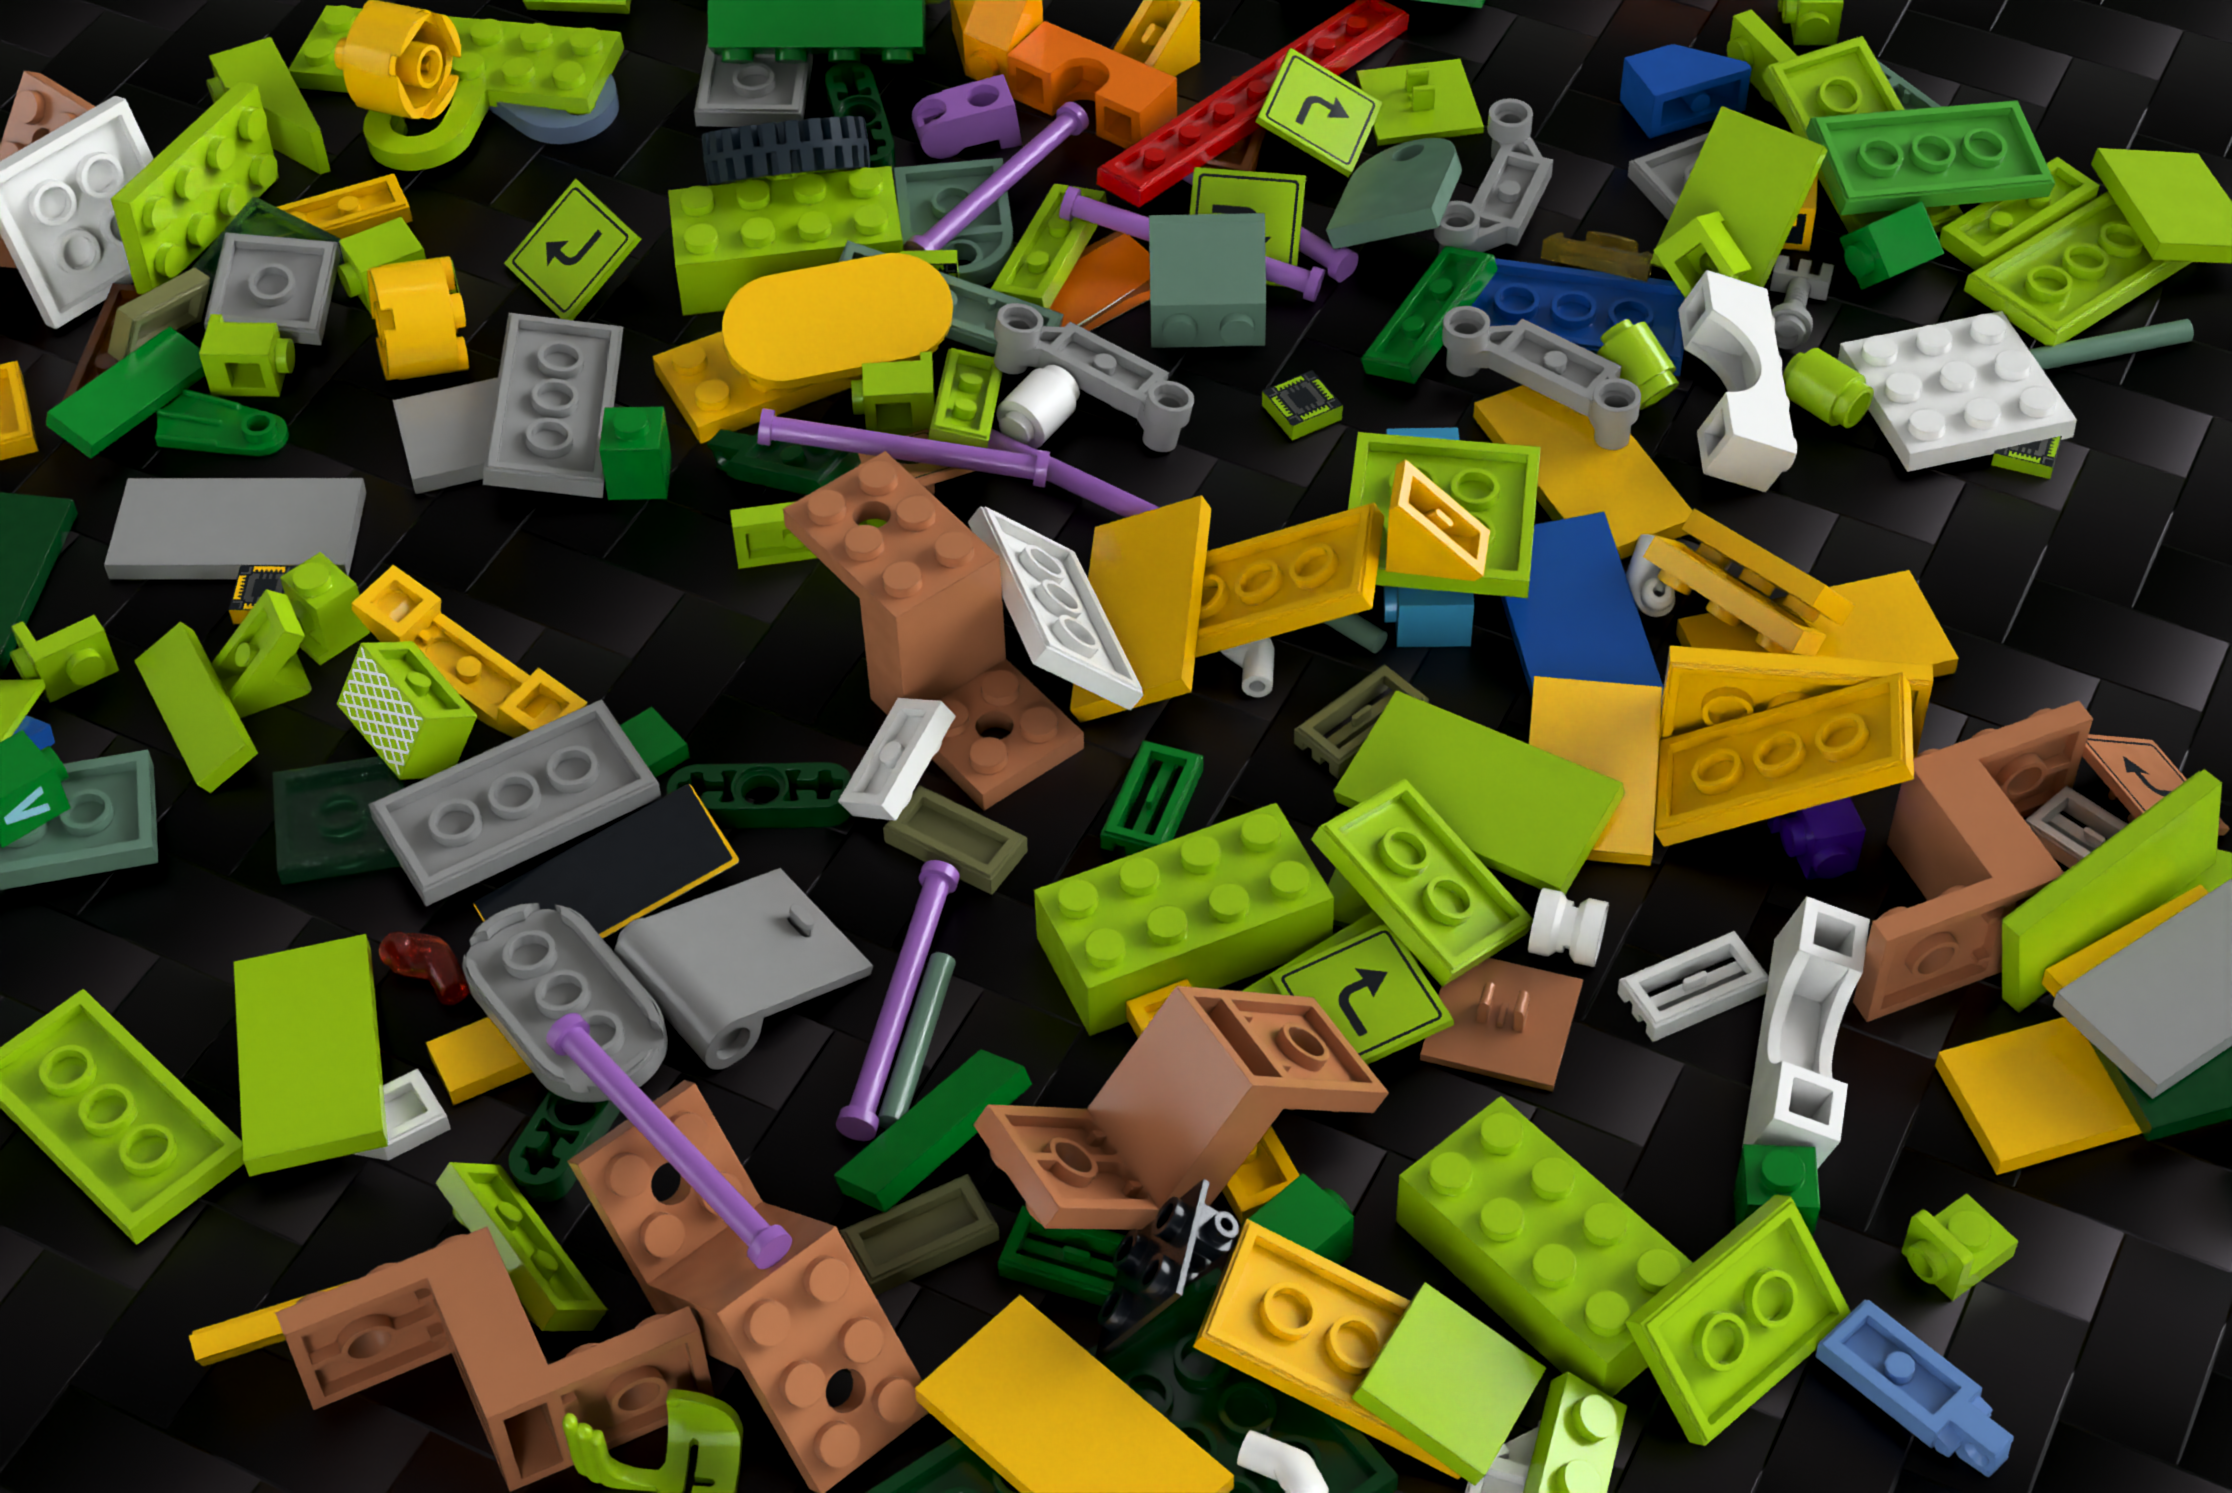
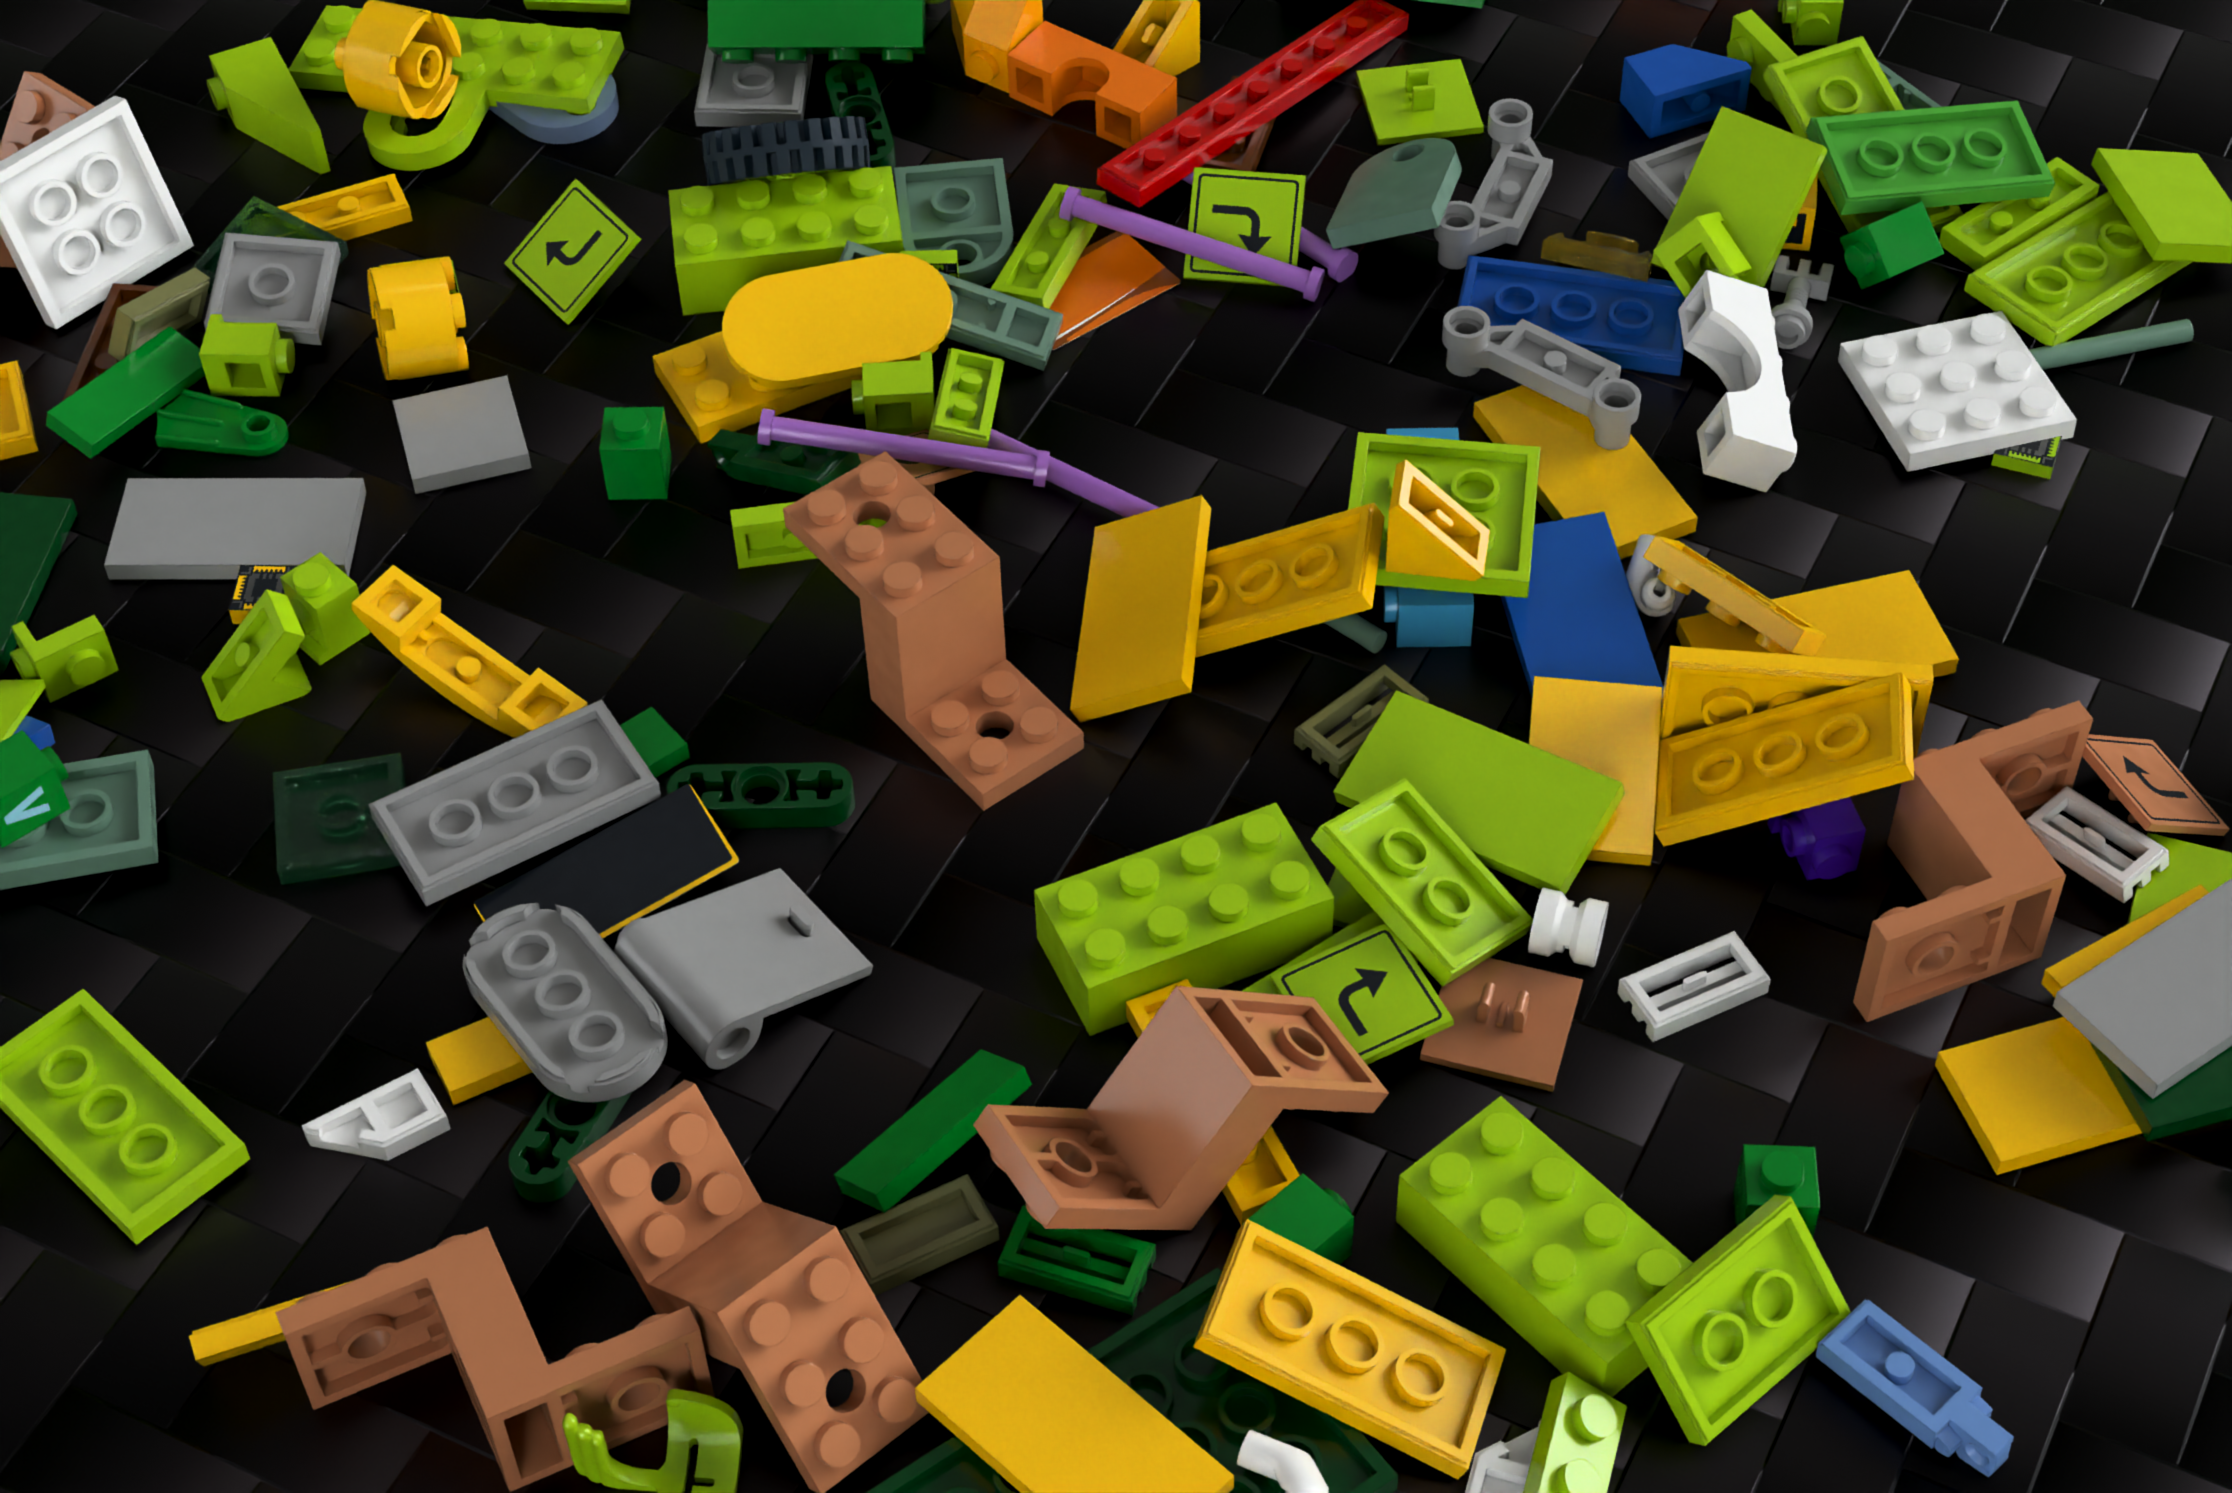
(195, 187): lime plate -> none
(195, 707): lime tile -> none
(308, 1055): lime tile -> none
(373, 247): lime brick -> none
(406, 709): lime panel -> none
(427, 959): clear red arm -> none
(540, 1270): lime plate -> none
(552, 405): light grey tile -> none
(764, 1242): medium lavender bar -> none
(859, 1118): medium lavender bar -> none
(897, 759): white plate -> none
(917, 1039): sand green bar -> none
(949, 832): olive tile -> none
(968, 117): medium lavender leg -> none
(1038, 405): white brick -> none
(1057, 610): white tile -> none
(1069, 120): medium lavender bar -> none
(1099, 370): light grey plate -> none
(1138, 838): green tile -> none
(1160, 1262): black hinge -> none
(1207, 280): sand green slope -> none
(1257, 665): white arm -> none
(1302, 405): tile -> none
(1319, 112): lime piece -> none
(1416, 328): green tile -> none
(1449, 1383): lime tile -> none
(1641, 360): lime brick -> none
(1766, 571): yellow plate -> none
(1807, 992): white arch -> none
(1827, 388): lime brick -> none
(1957, 1246): lime bracket -> none
(2112, 886): lime tile -> none

